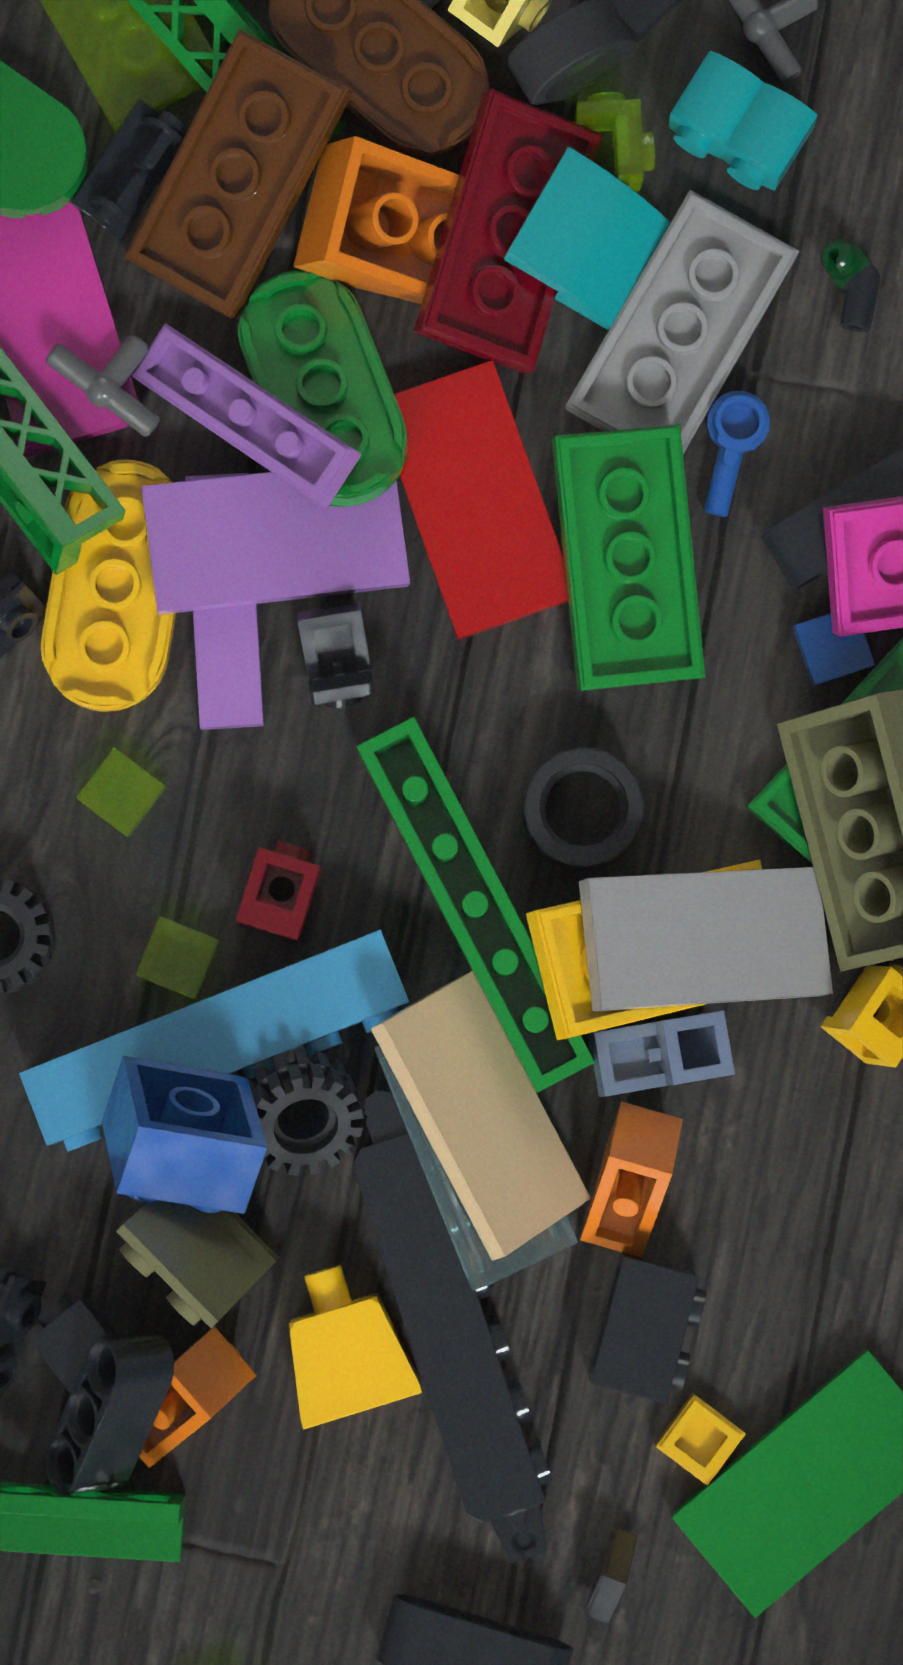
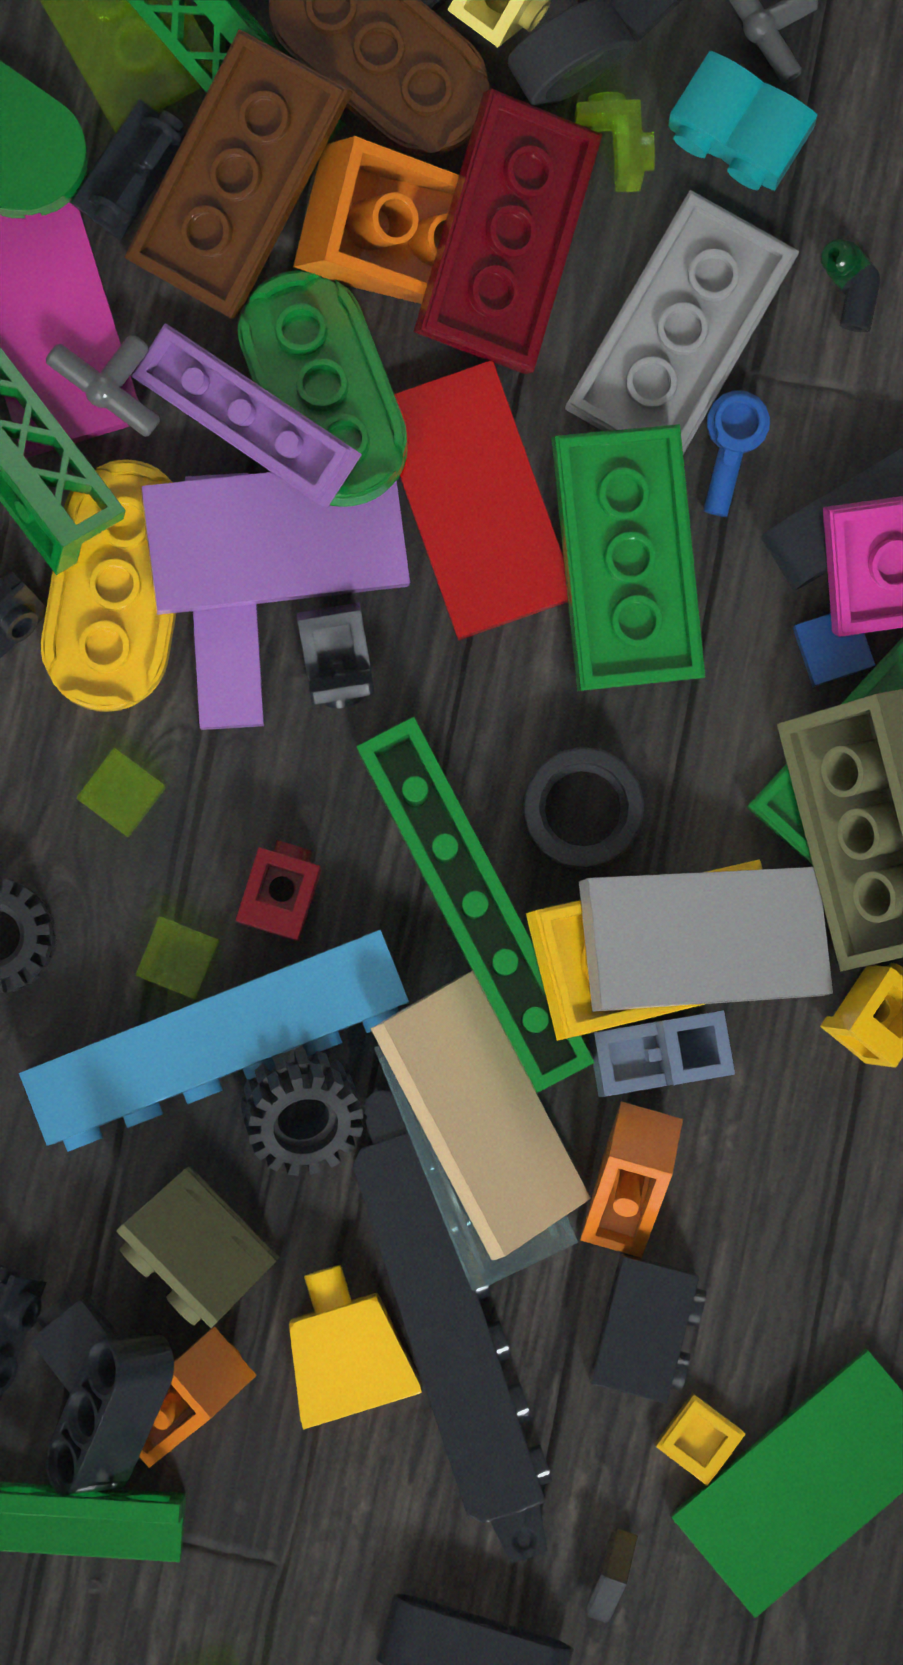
(183, 1136): blue brick -> none
(588, 238): teal slope -> none

